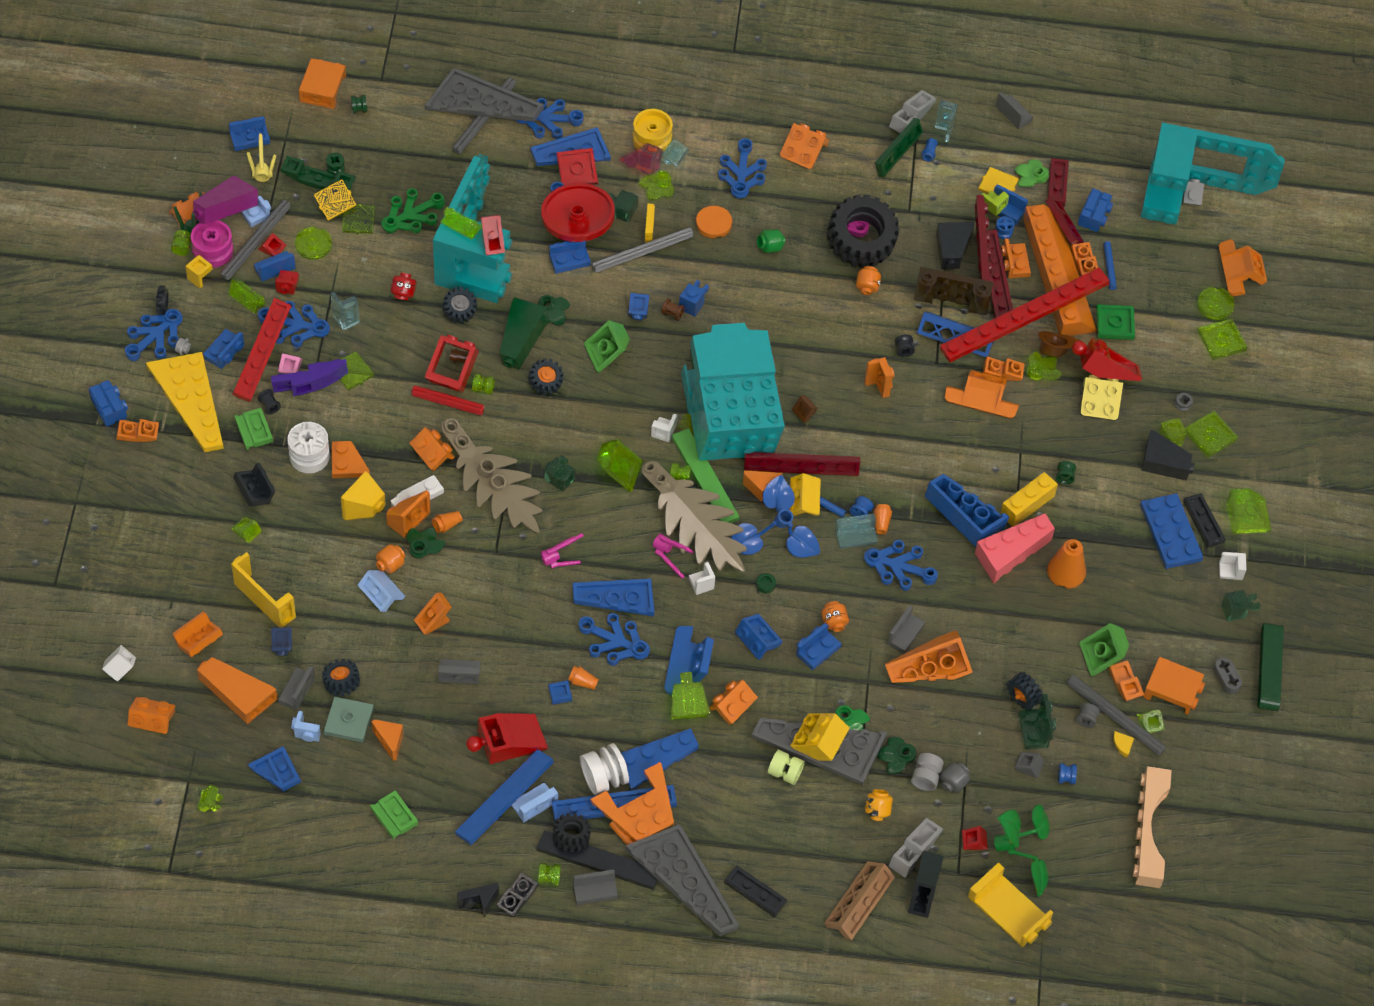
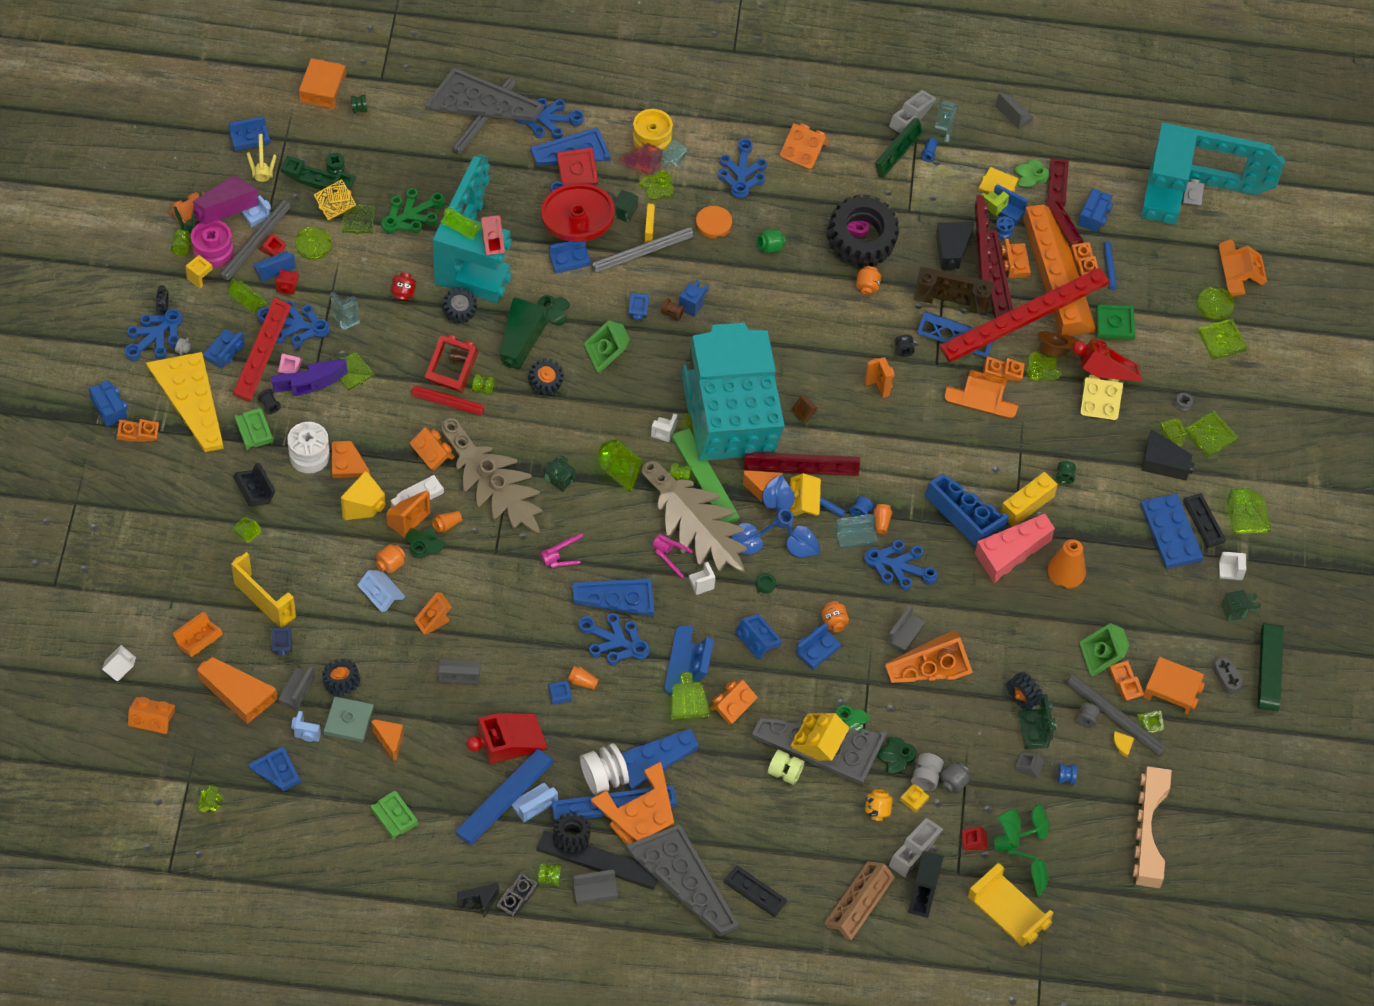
(914, 798): none -> yellow tile

